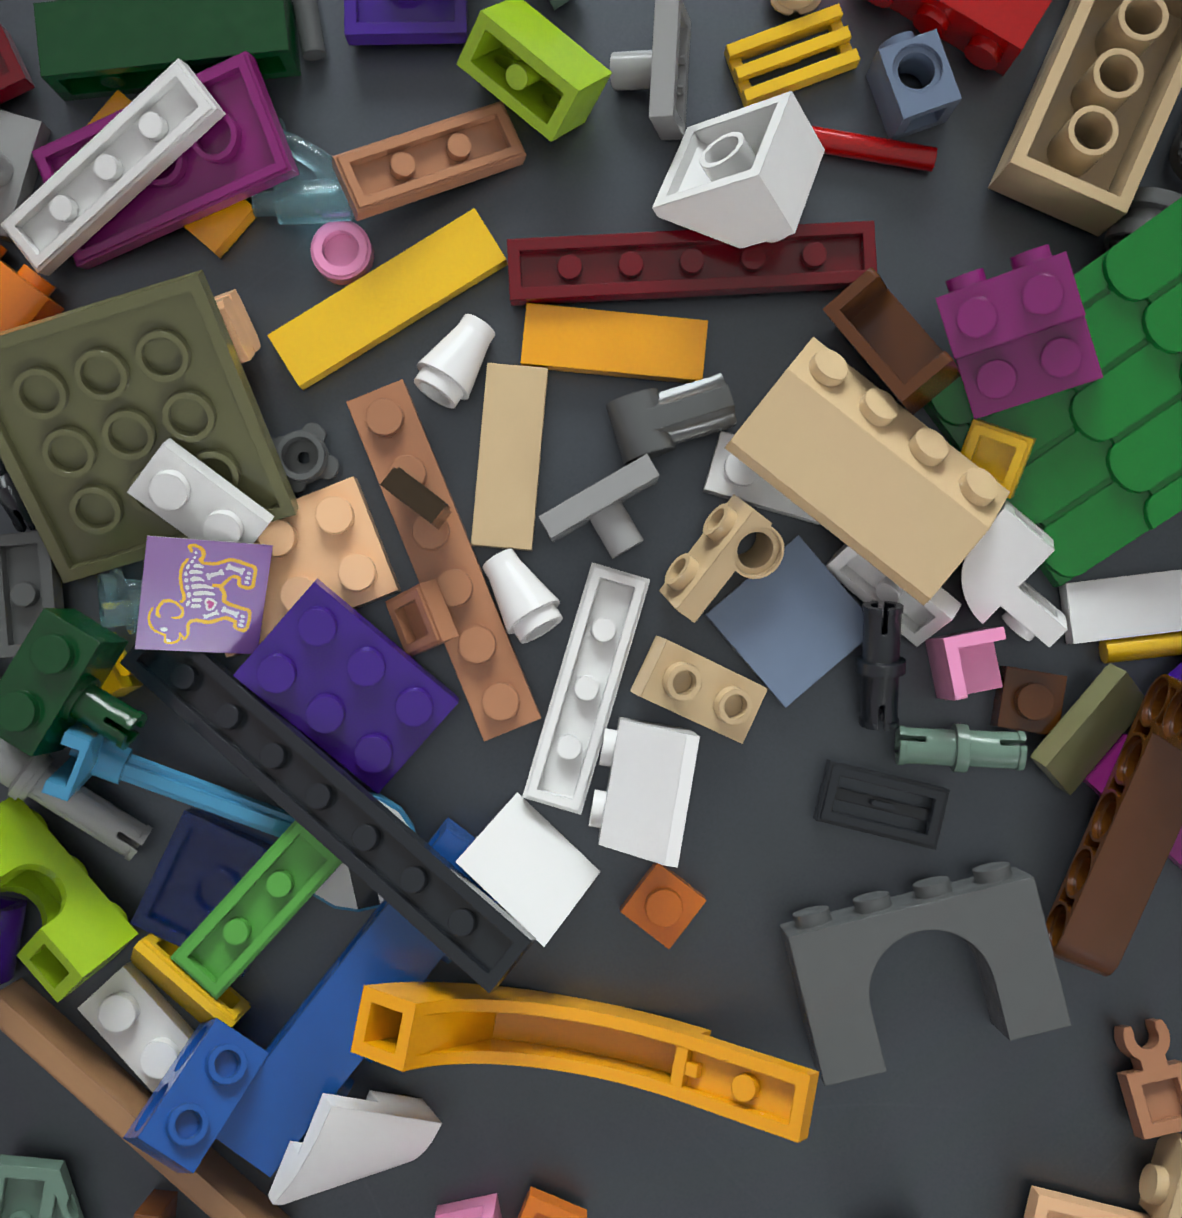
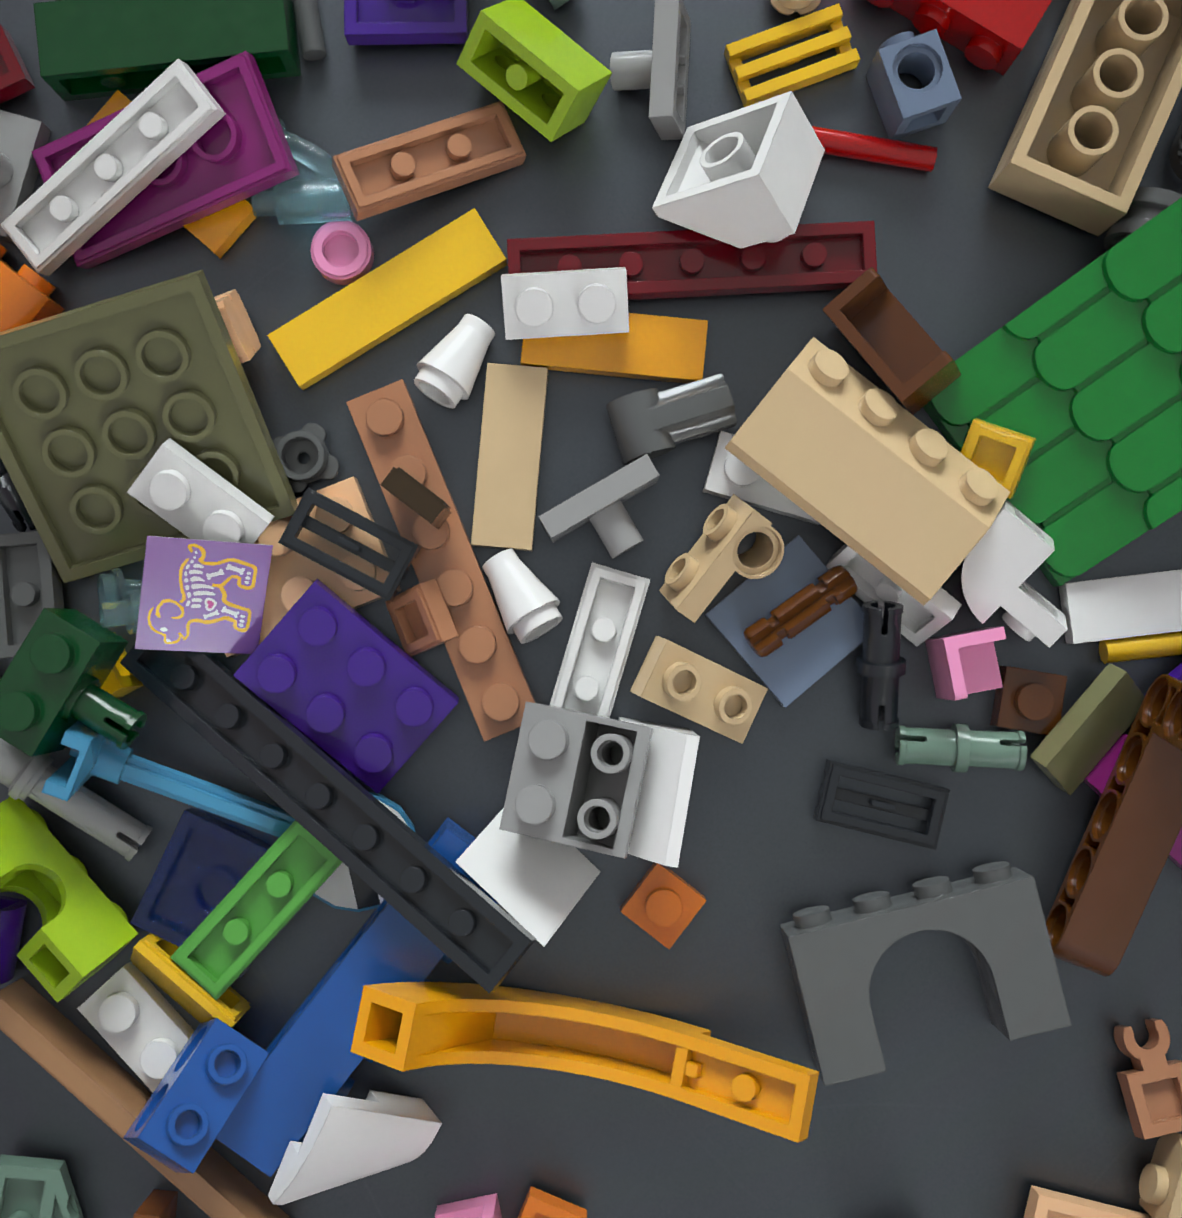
(397, 569): none -> black tile
(565, 303): none -> white plate
(576, 779): none -> light grey slope
(800, 611): none -> reddish brown axle
(1018, 332): magenta plate -> none

